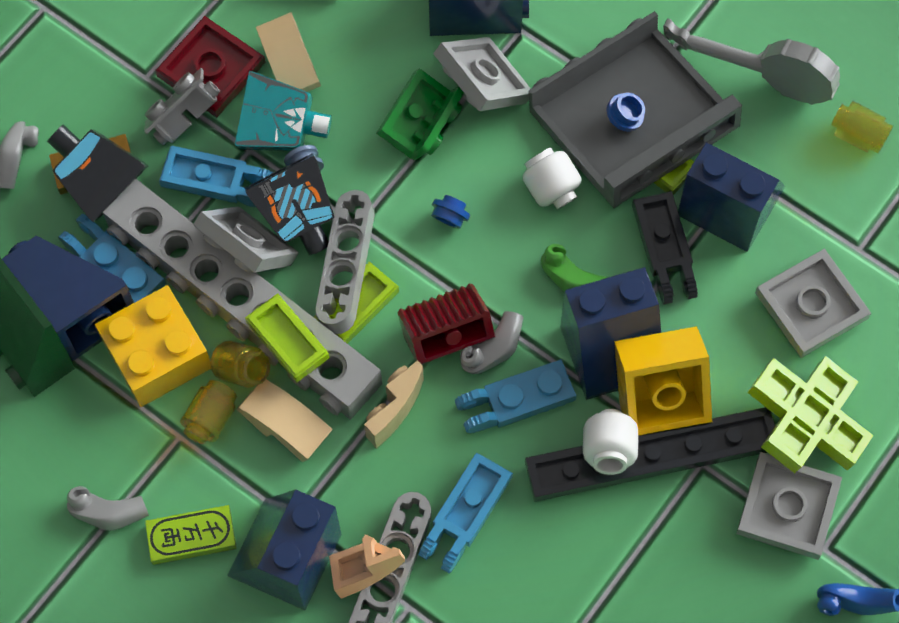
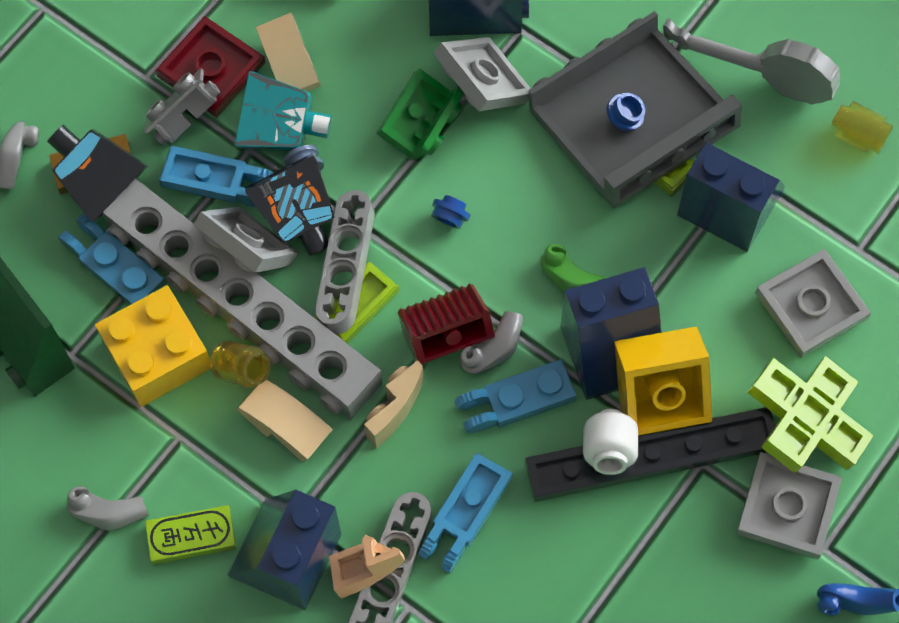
(68, 291): dark blue slope -> none
(208, 412): clear yellow brick -> none
(287, 337): lime tile -> none
(551, 178): white head -> none
(665, 243): black hinge -> none

